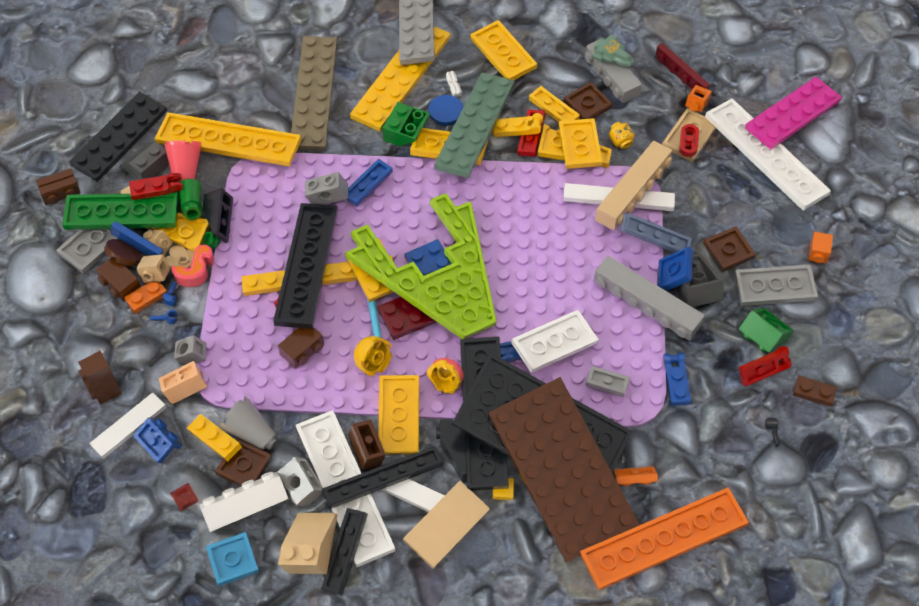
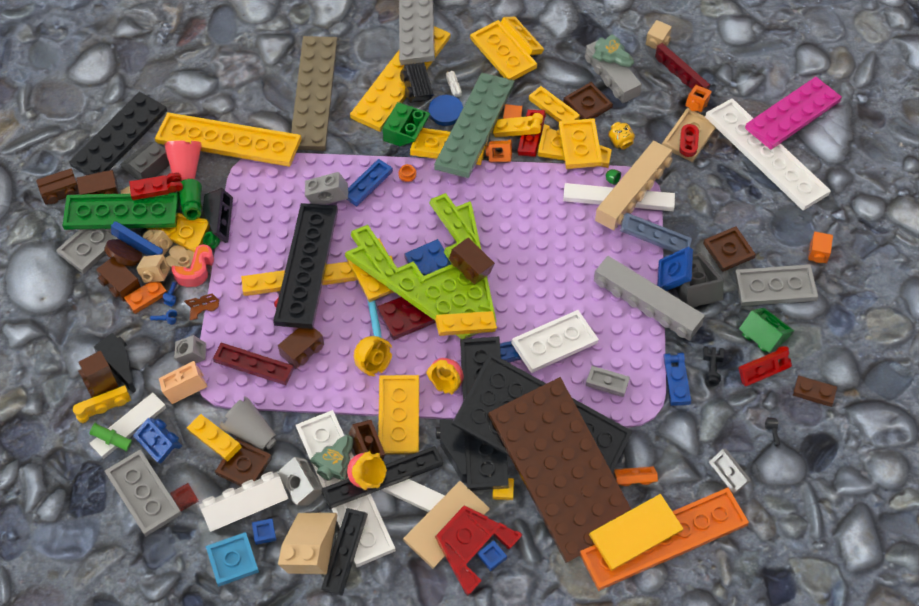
(98, 183): none -> reddish brown brick
(101, 403): none -> yellow plate
(110, 437): none -> bright green pin
(117, 359): none -> black slope
(143, 492): none -> light grey plate
(210, 306): none -> dark orange piece
(253, 363): none -> dark red plate
(264, 531): none -> blue plate
(334, 459): none -> sand green rock
(366, 470): none -> yellow hair
(407, 173): none -> orange plate
(416, 82): none -> black brick
(463, 539): none -> red wing
(465, 323): none -> yellow plate
(471, 261): none -> reddish brown brick
(492, 555): none -> blue plate
(495, 156): none -> orange brick
(512, 111): none -> orange tile
(522, 35): none -> yellow plate
(613, 176): none -> green hinge
(636, 532): none -> yellow tile
(658, 34): none -> tan brick
(713, 378): none -> black hinge
(729, 471): none -> plate

